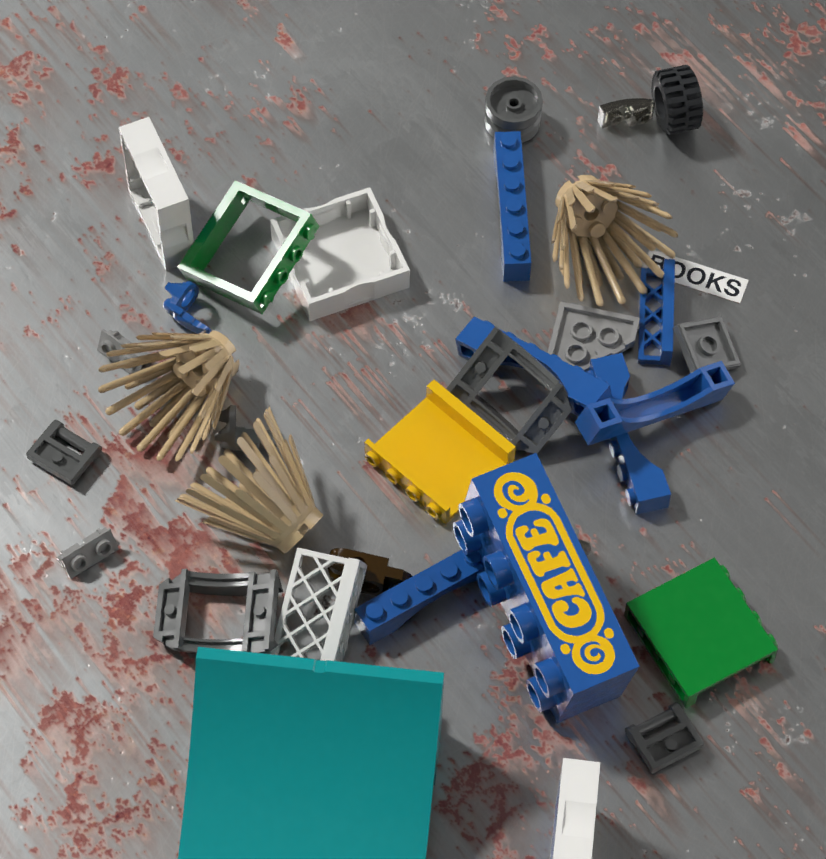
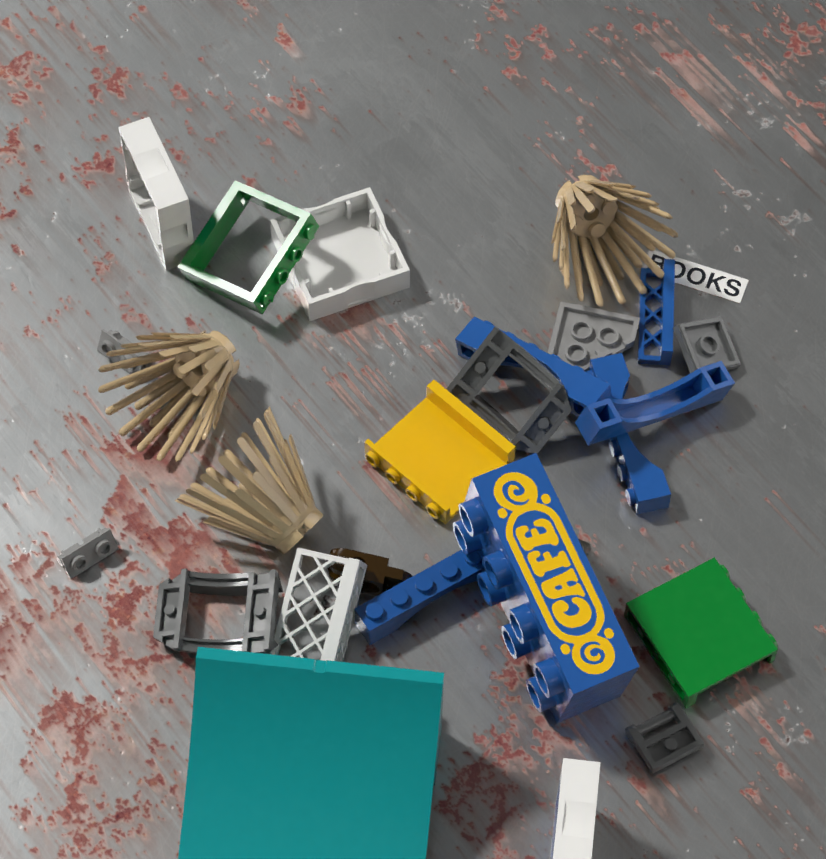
(60, 459): dark grey plate -> none
(181, 302): blue hair -> none
(230, 433): dark grey hair -> none
(512, 206): blue arch -> none
(513, 106): dark grey wheel -> none
(632, 110): clear smoke slope -> none
(677, 99): black tyre -> none

